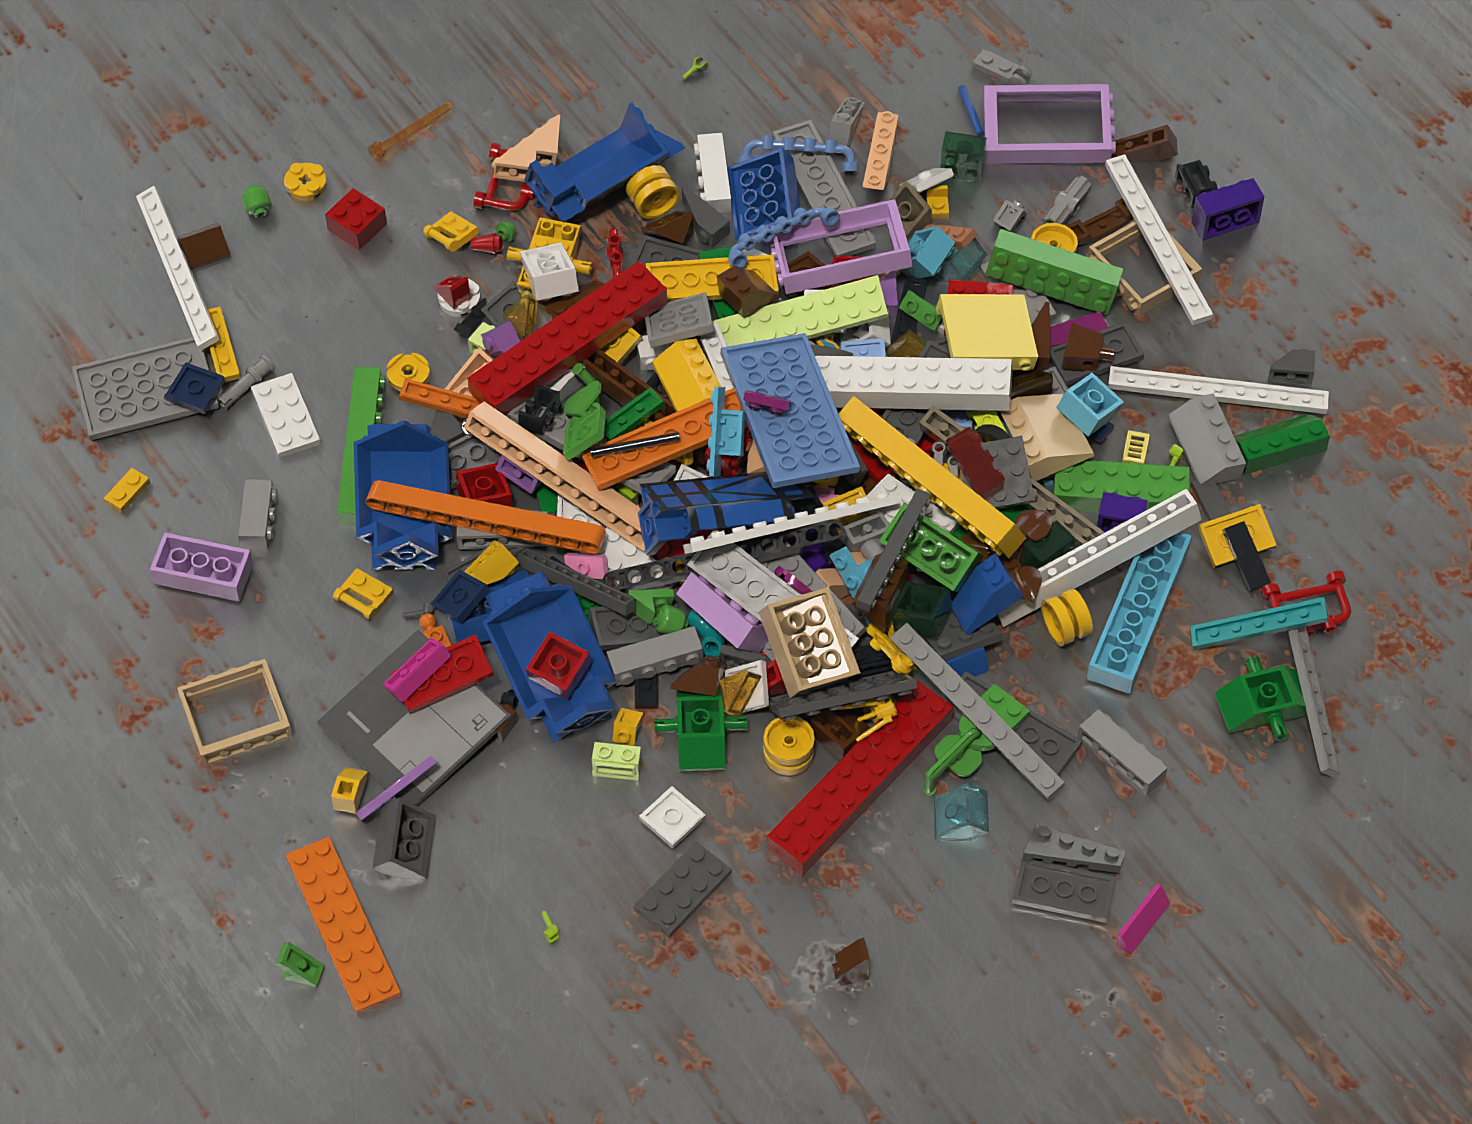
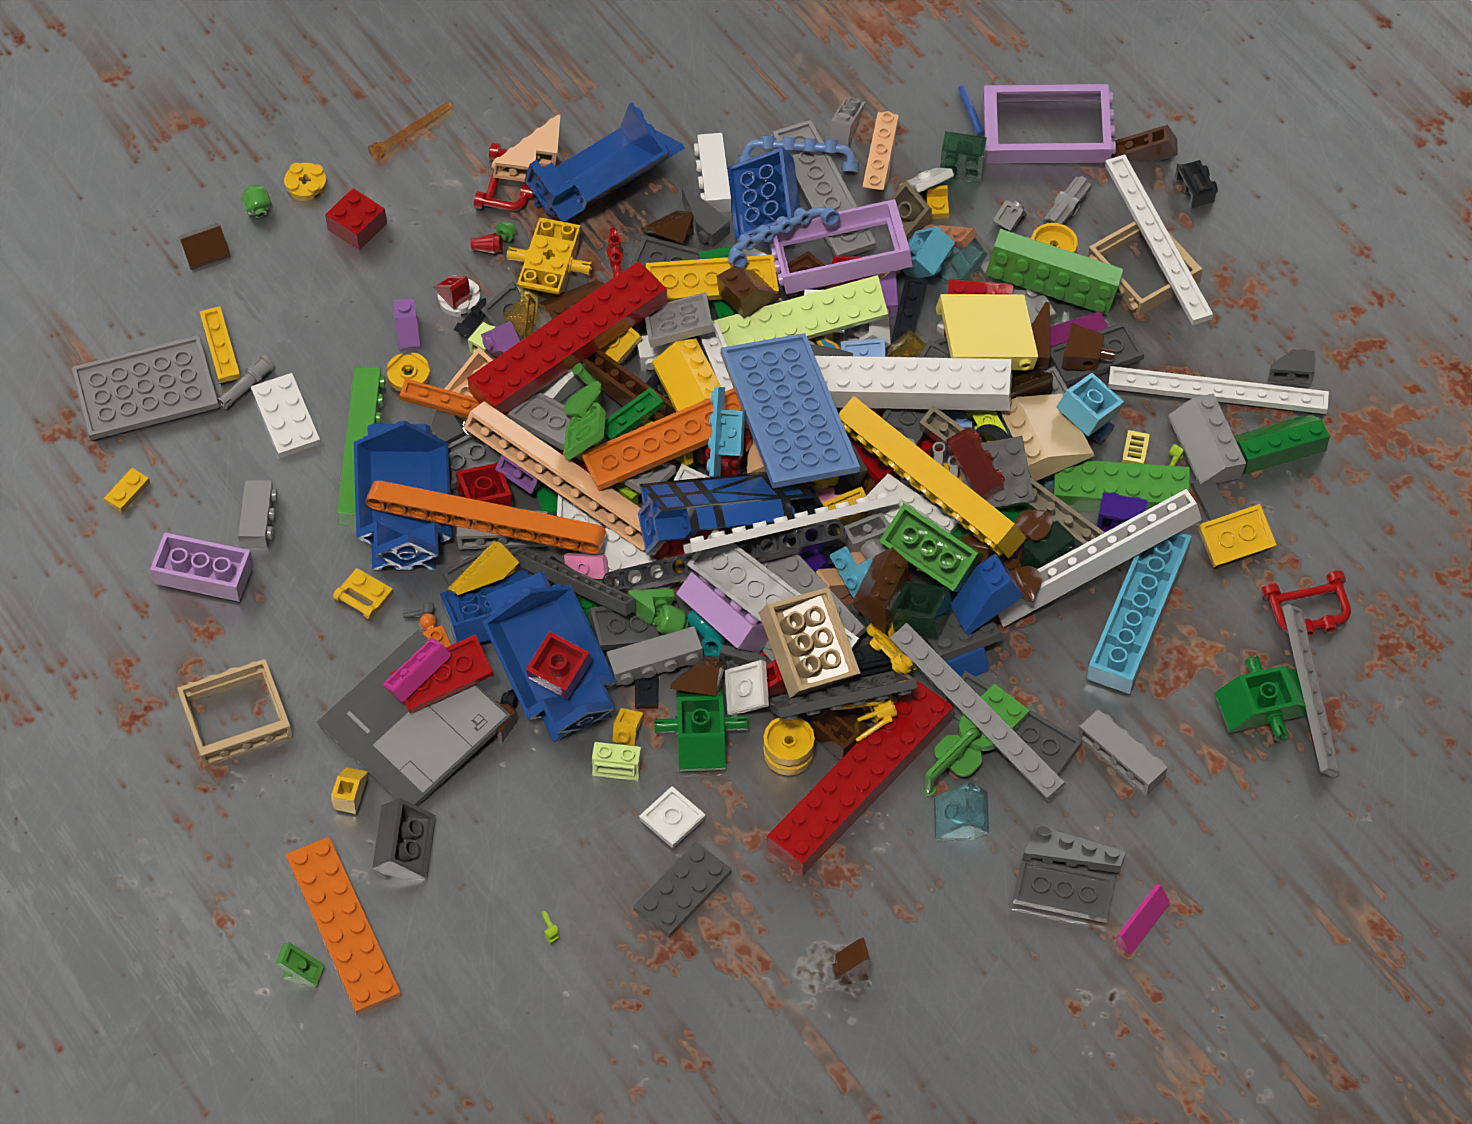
(178, 268): white plate -> none
(195, 388): dark blue plate -> none
(396, 788): medium lavender tile -> none
(406, 324): none -> medium lavender slope
(454, 226): yellow plate -> none
(460, 596): dark blue plate -> none
(542, 398): black window -> none
(549, 271): white slope -> none
(635, 444): black bar -> none
(652, 192): yellow wheel -> none
(695, 67): lime hand -> none
(737, 691): clear yellow slope -> none
(757, 399): magenta plate -> none
(791, 580): magenta tile -> none
(893, 549): dark grey piece -> none
(921, 310): bright green hinge -> none
(1001, 68): light grey hinge -> none
(1066, 617): yellow wheel -> none
(1102, 224): reddish brown slope -> none
(1227, 209): dark purple brick -> none
(1246, 556): black tile -> none
(1259, 623): teal plate -> none

